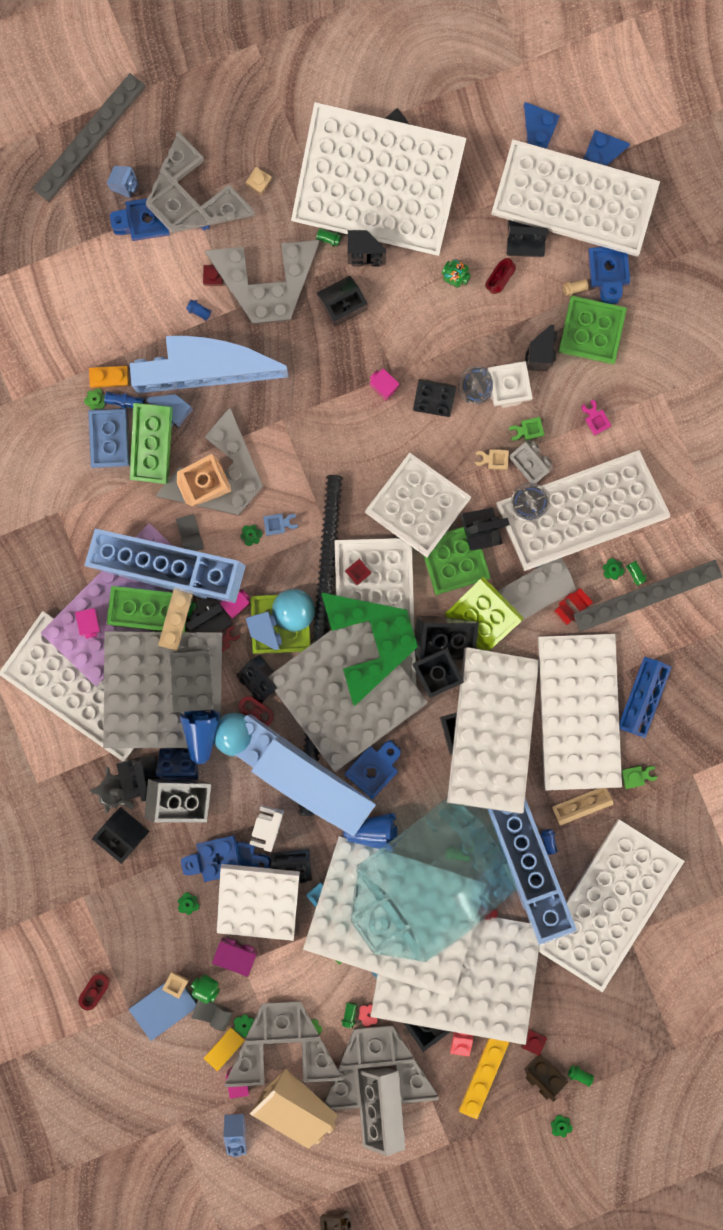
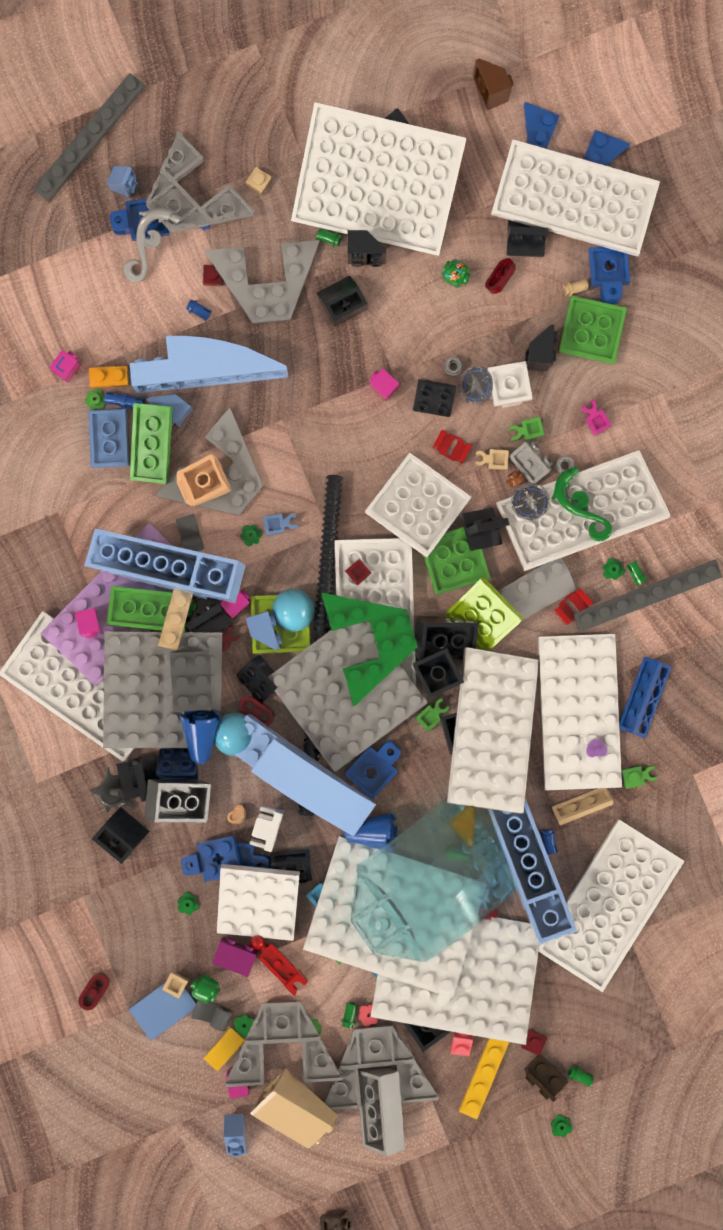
(65, 365): none -> dark pink brick
(142, 241): none -> light grey plant
(237, 815): none -> light nougat piece
(278, 964): none -> red plate
(430, 716): none -> bright green plate
(443, 443): none -> red piece
(453, 360): none -> light grey plate
(464, 825): none -> clear yellow slope
(492, 83): none -> reddish brown slope
(515, 478): none -> dark orange plate
(566, 459): none -> light grey plate
(578, 509): none -> green plant
(596, 748): none -> medium lavender piece

